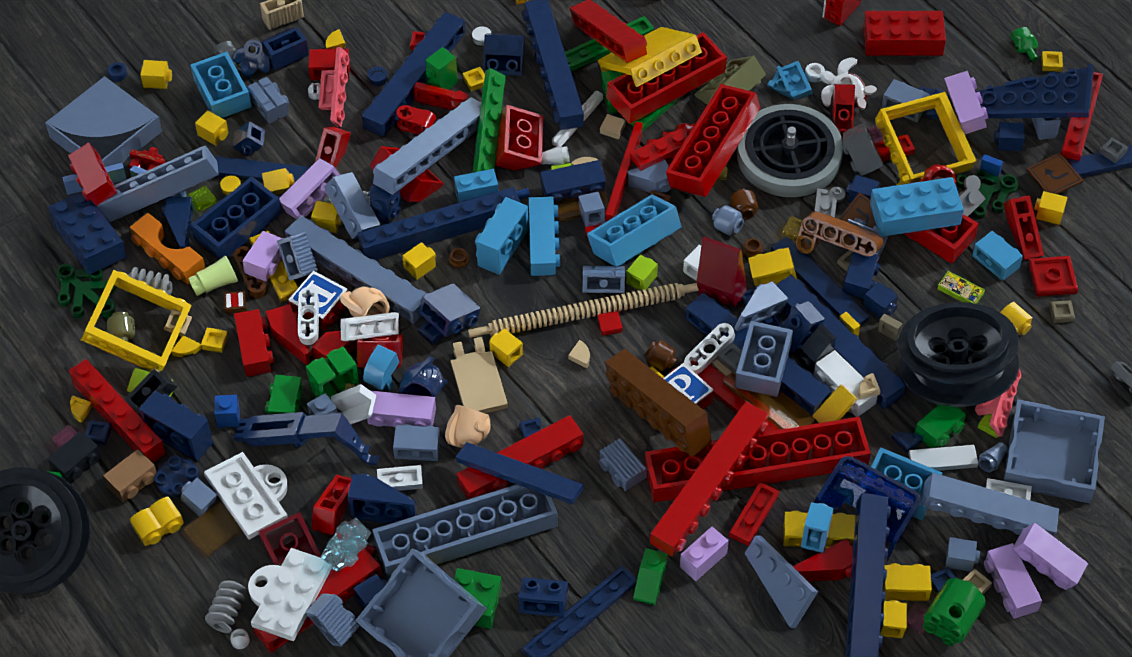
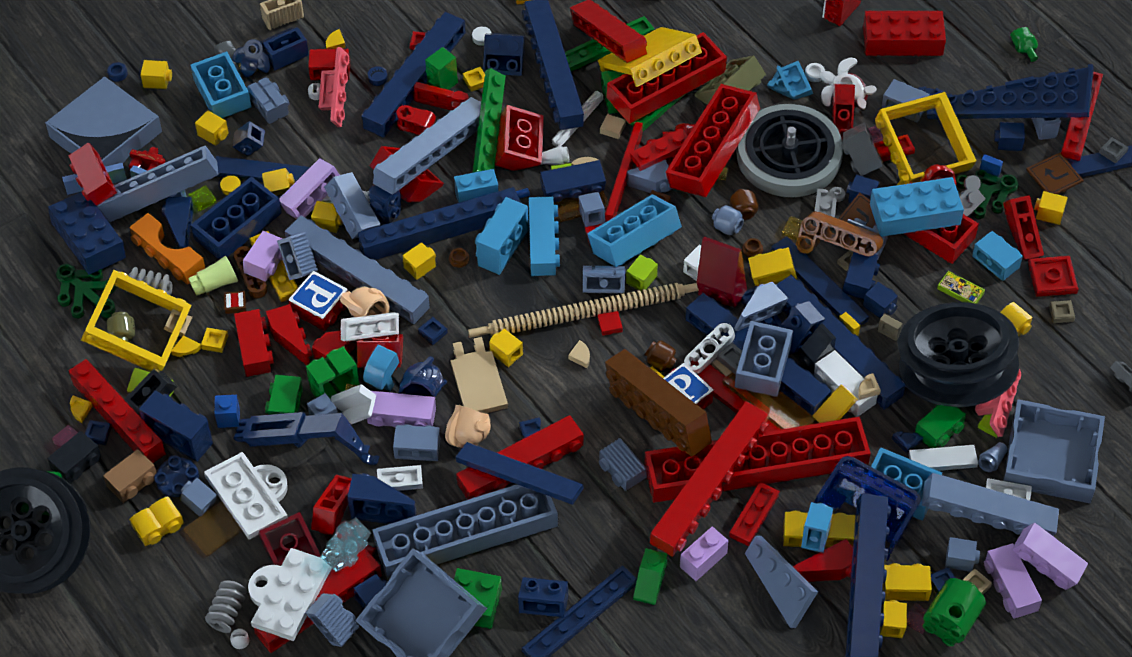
(303, 308): white beam -> none
(333, 145): red slope -> none
(449, 310): brick -> none
(966, 102): lavender brick -> none
(1052, 61): yellow tile -> none

